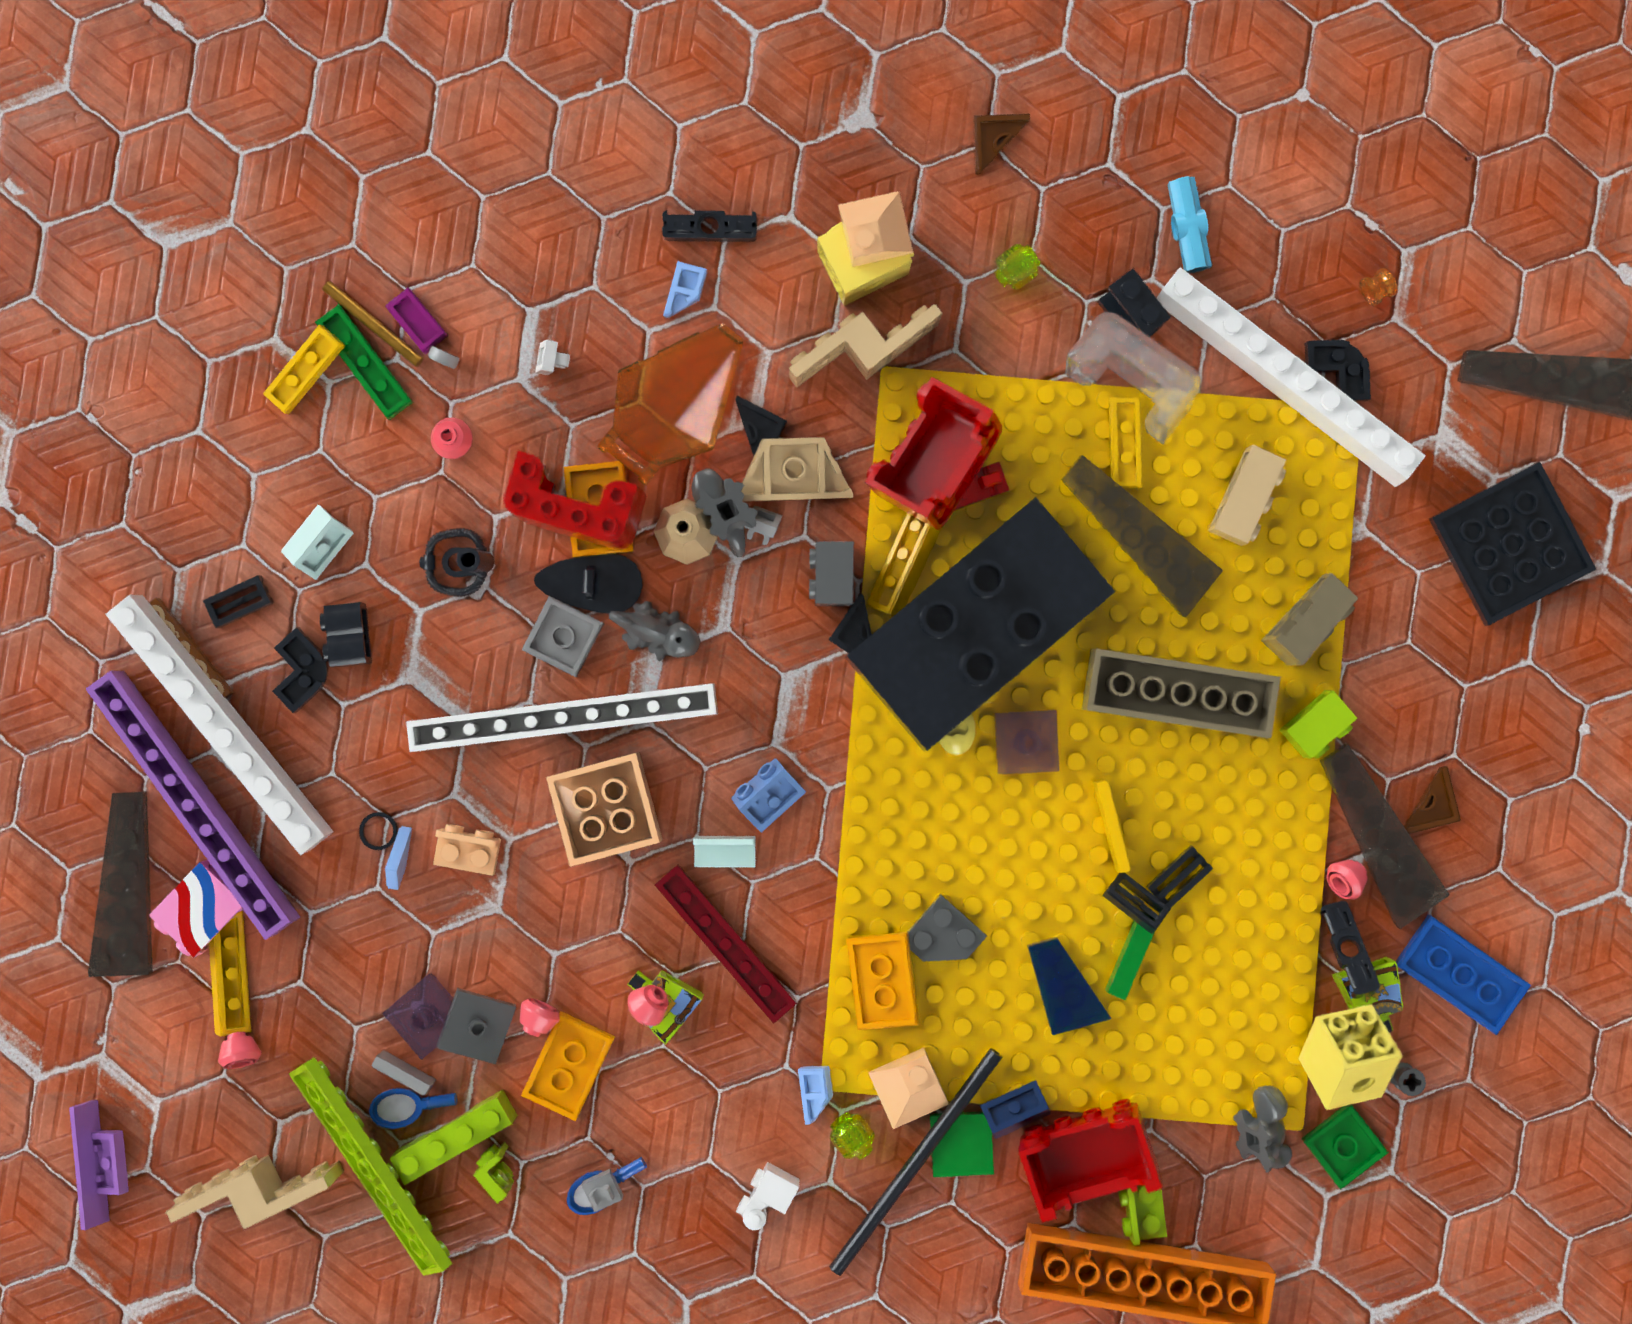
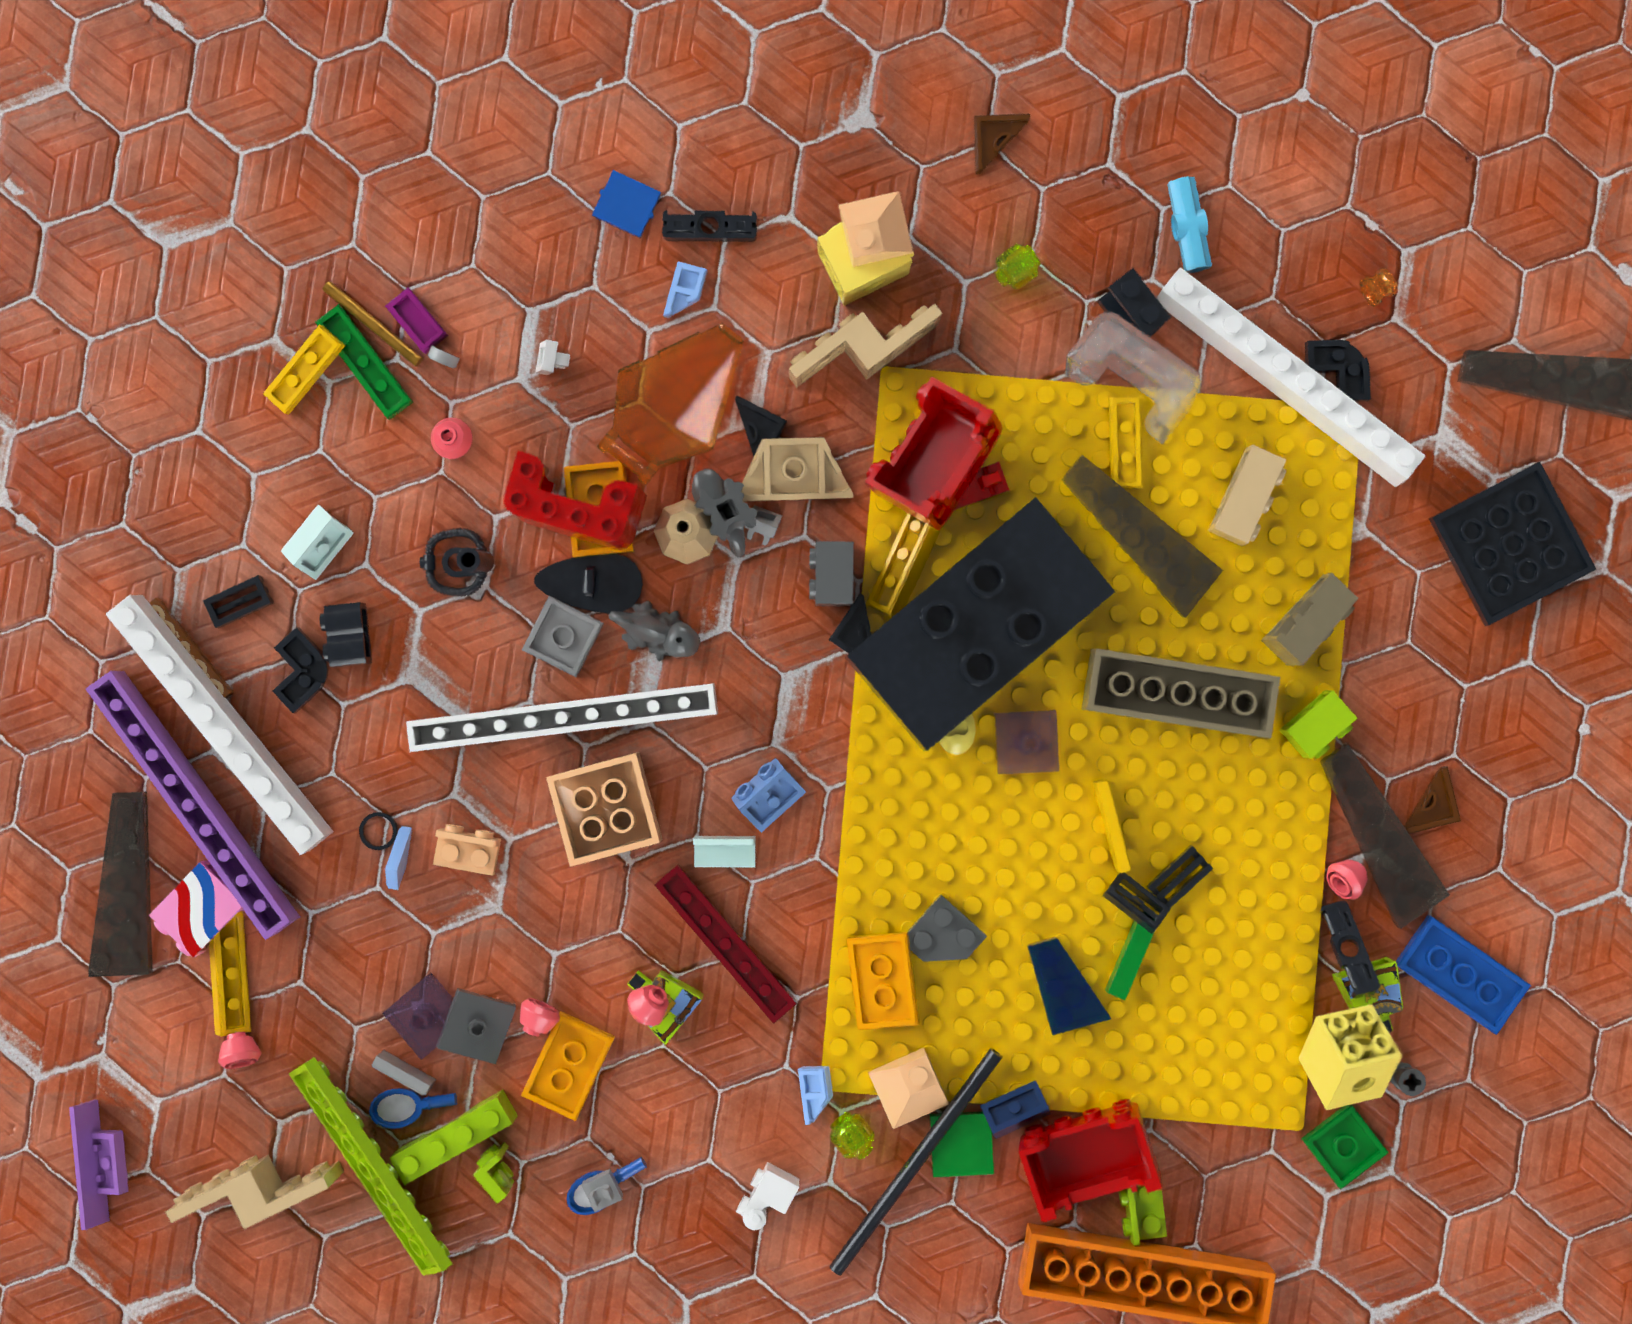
(626, 204): none -> blue piece
(1266, 1133): dark grey animal -> none

